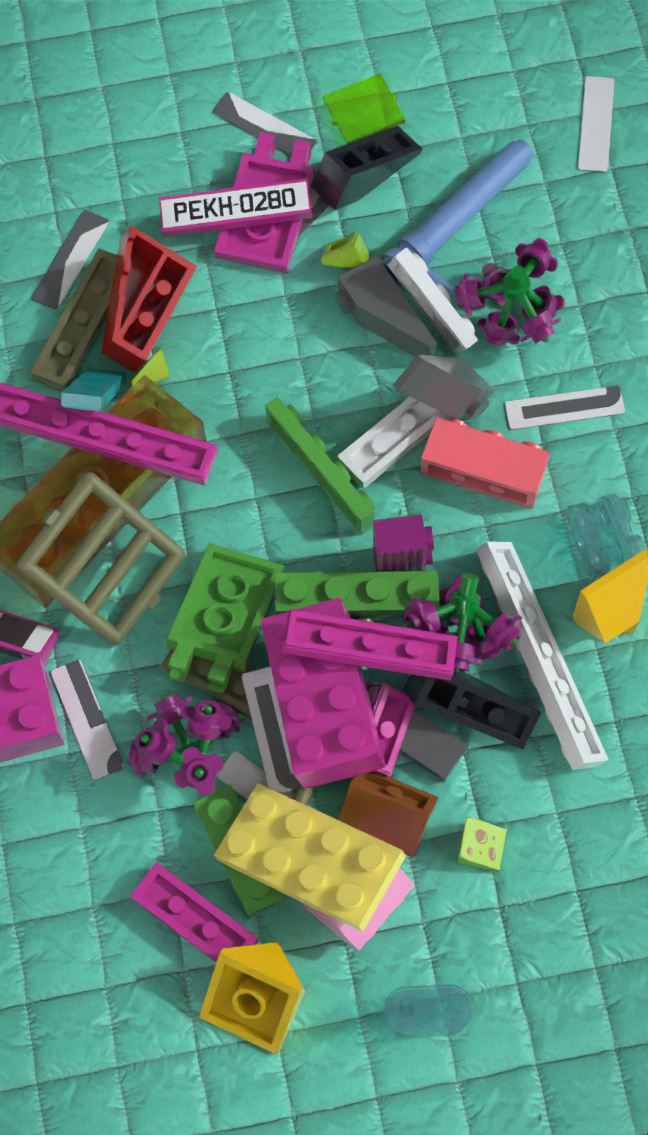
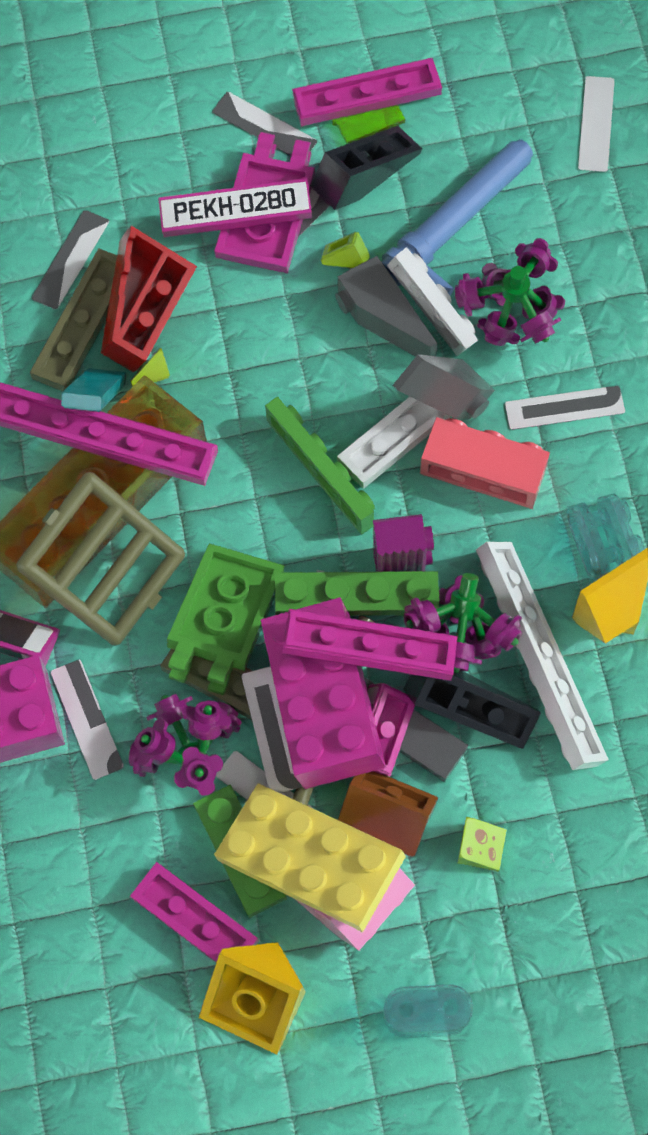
(366, 91): none -> dark pink tile

